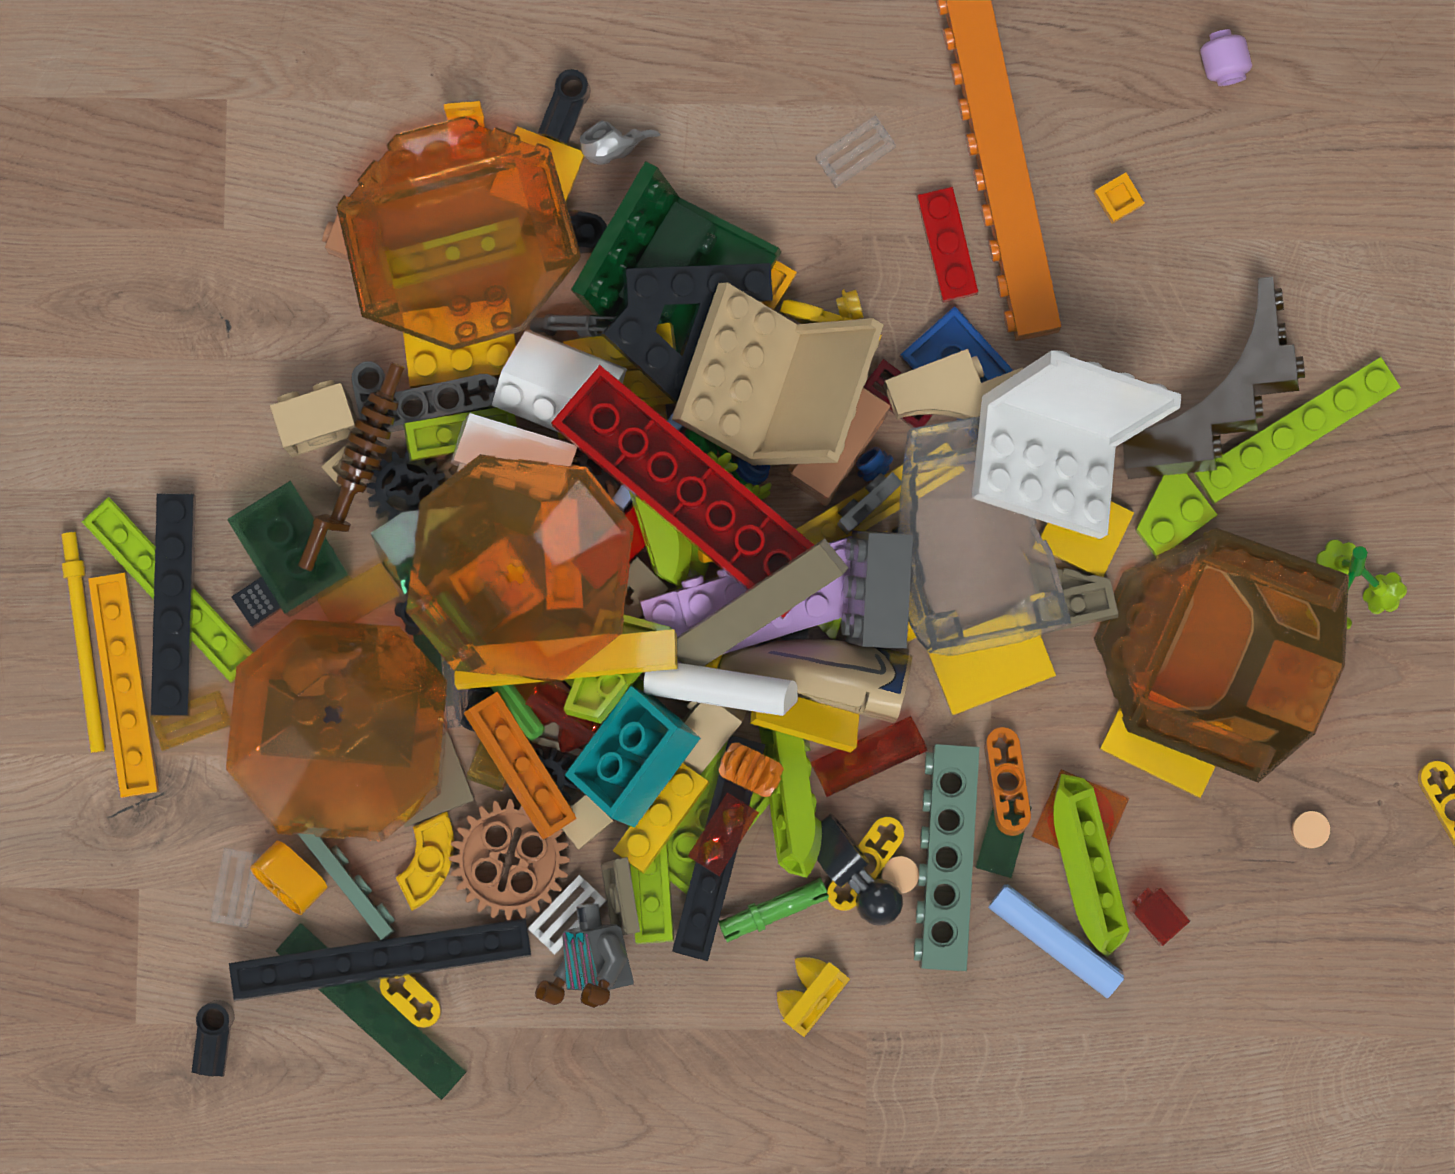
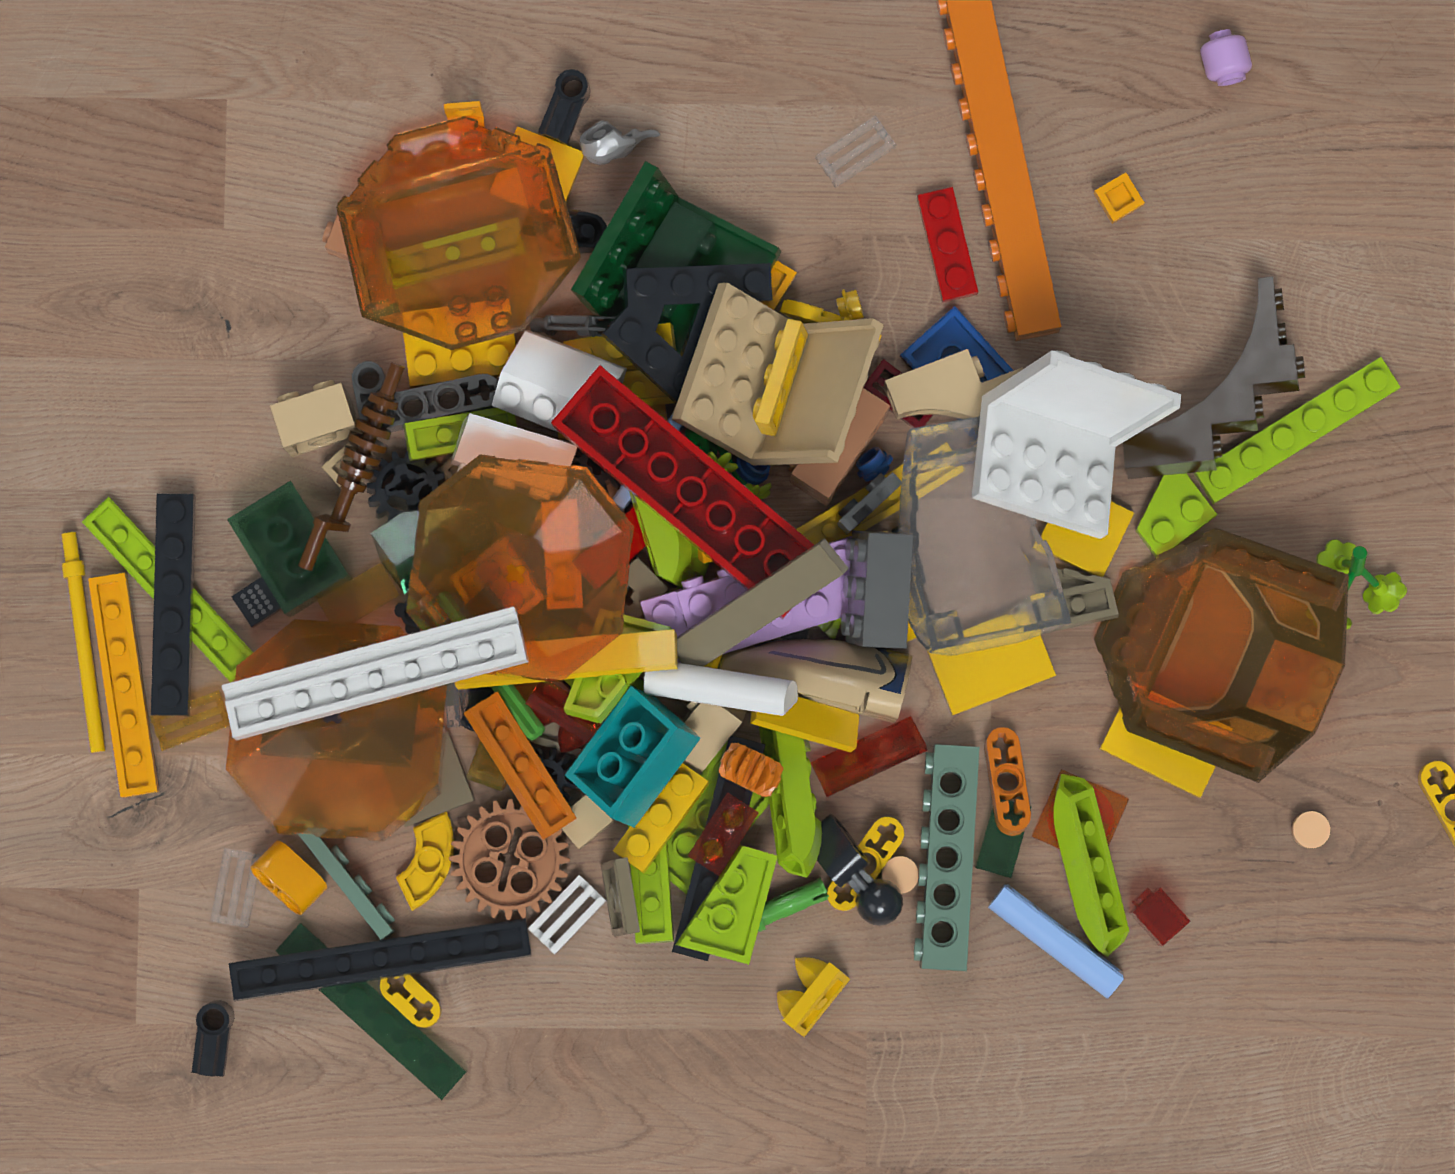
(375, 673): none -> white plate
(592, 961): dark grey torso -> none
(733, 908): none -> lime wing
(780, 377): none -> yellow plate

